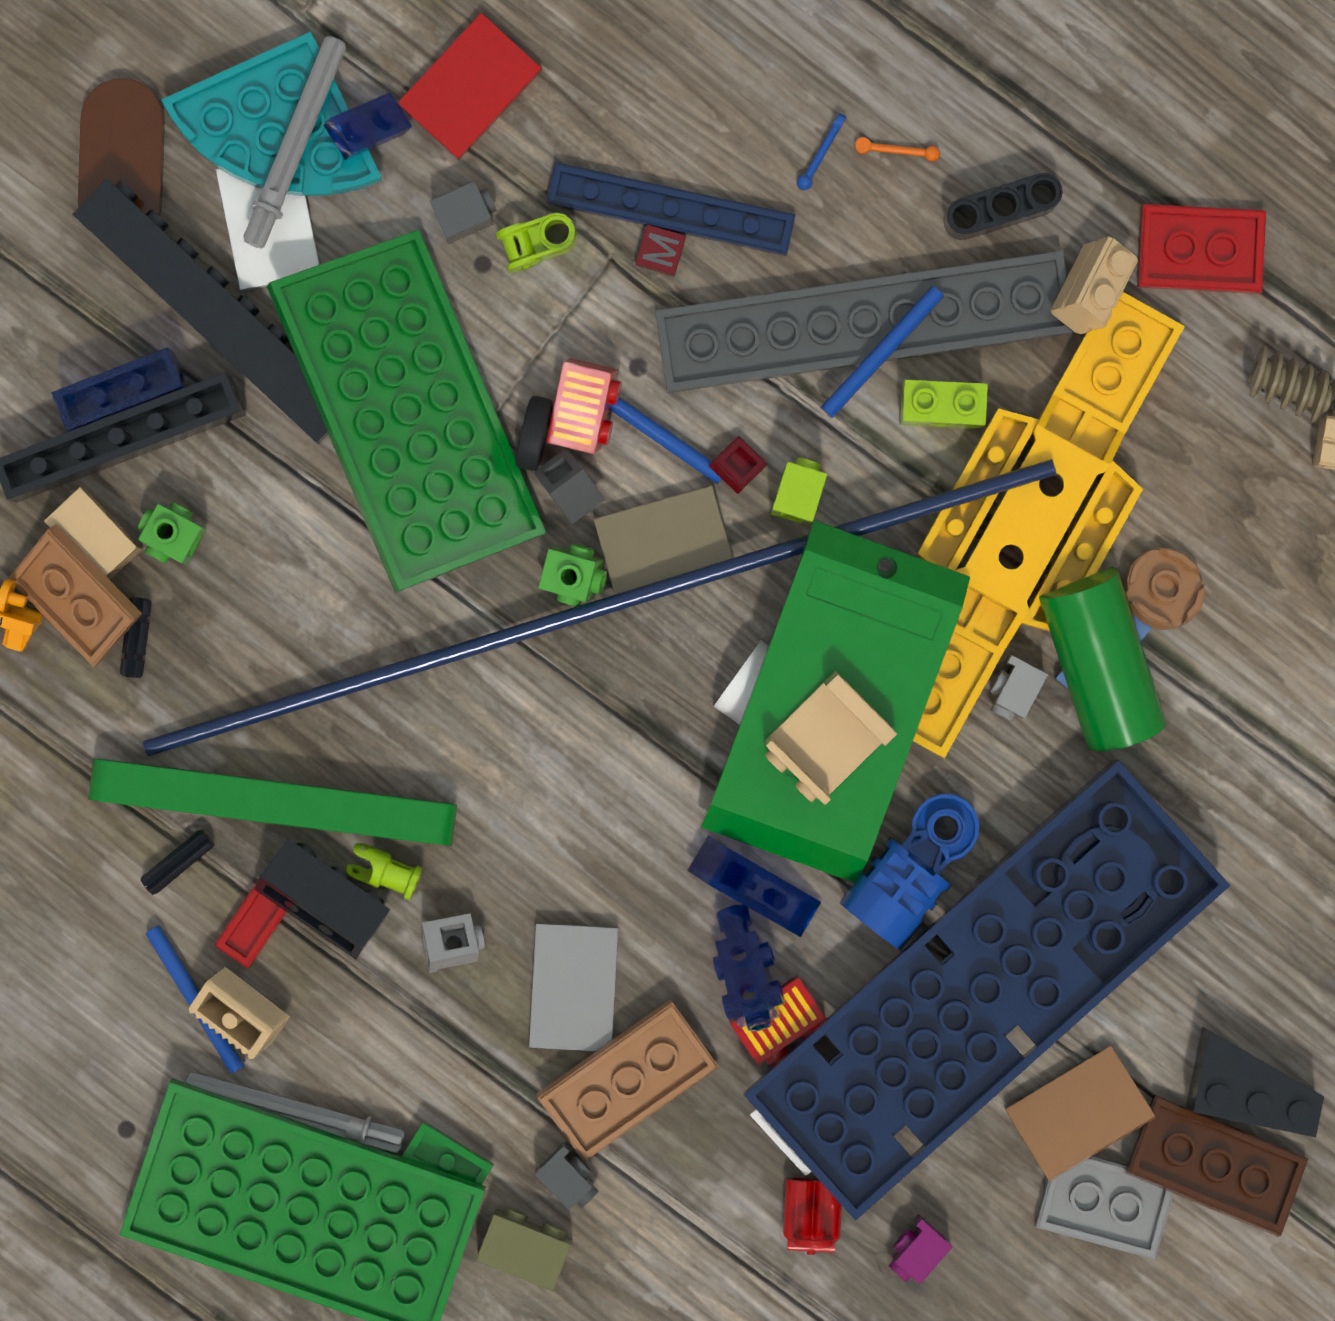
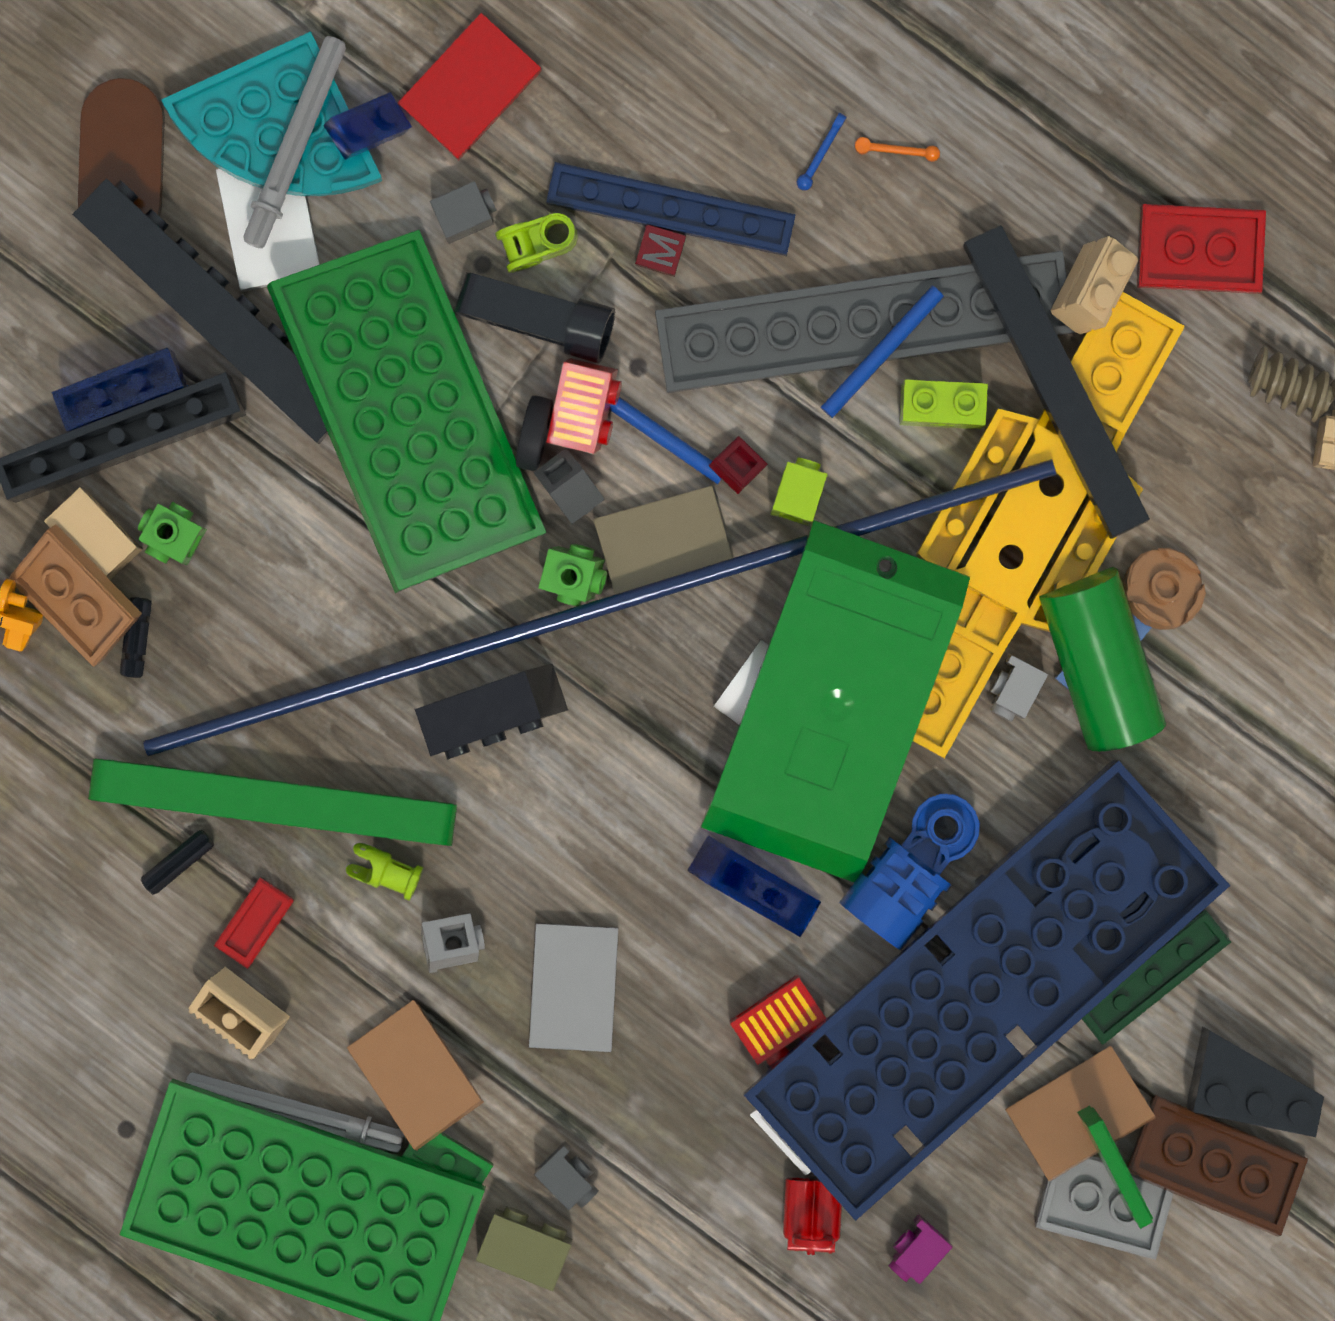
(190, 991): blue bar -> none
(322, 898): black brick -> none
(415, 1075): none -> medium nougat tile
(491, 711): none -> black wedge
(580, 327): none -> black beam
(627, 1080): medium nougat tile -> none
(747, 974): clear blue brick -> none
(827, 738): tan panel -> none
(1019, 194): black beam -> none
(1056, 382): none -> black tile
(1115, 1166): none -> green tile
(1157, 976): none -> dark green tile

